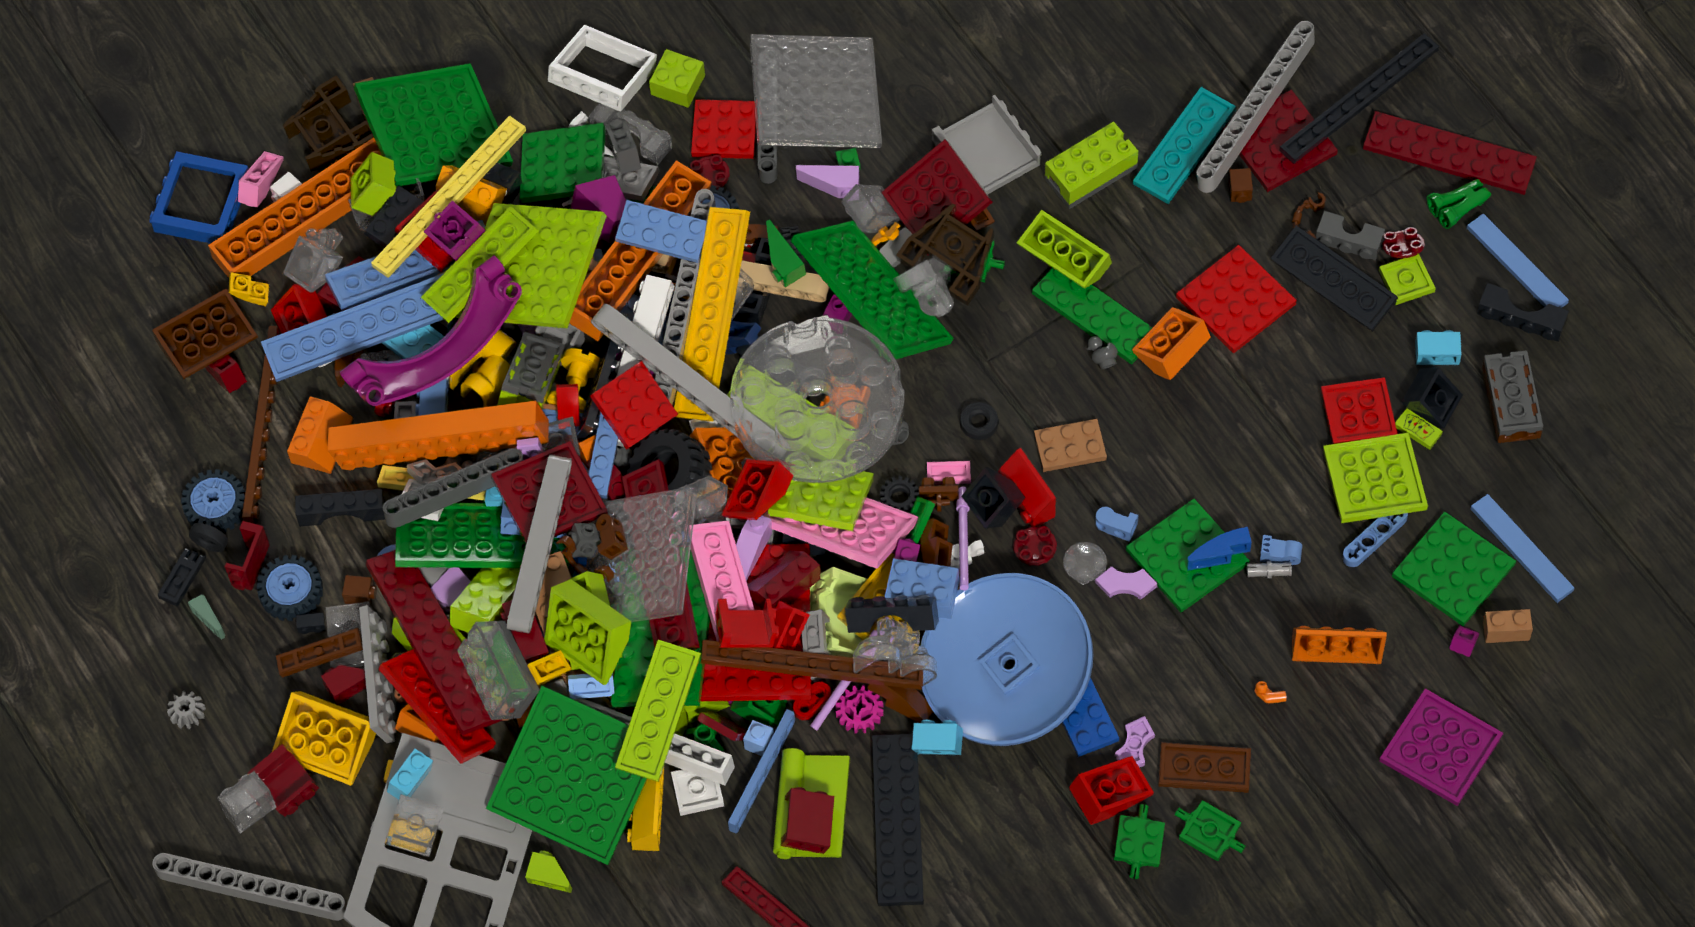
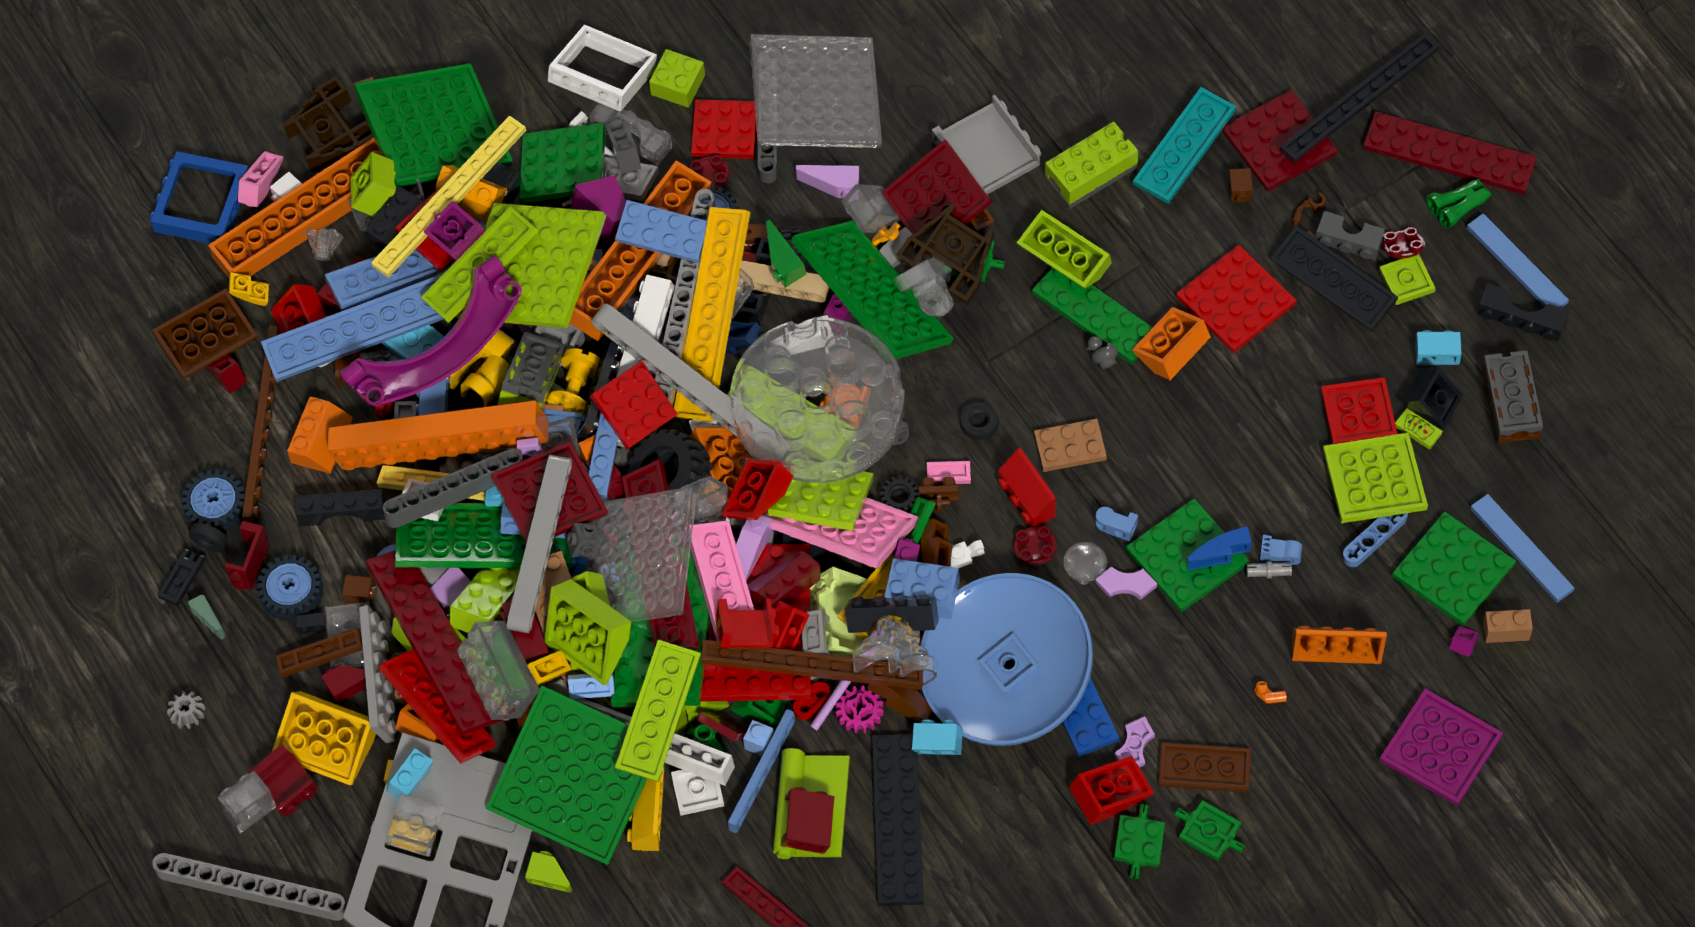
(311, 262): clear slope -> none
(425, 472): light grey plate -> none
(568, 402): red tile -> none
(571, 548): reddish brown piece -> none
(611, 536): reddish brown leg -> none
(847, 158): green plate -> none
(963, 508): lavender bar -> none
(993, 498): black slope -> none
(1255, 107): light grey beam -> none

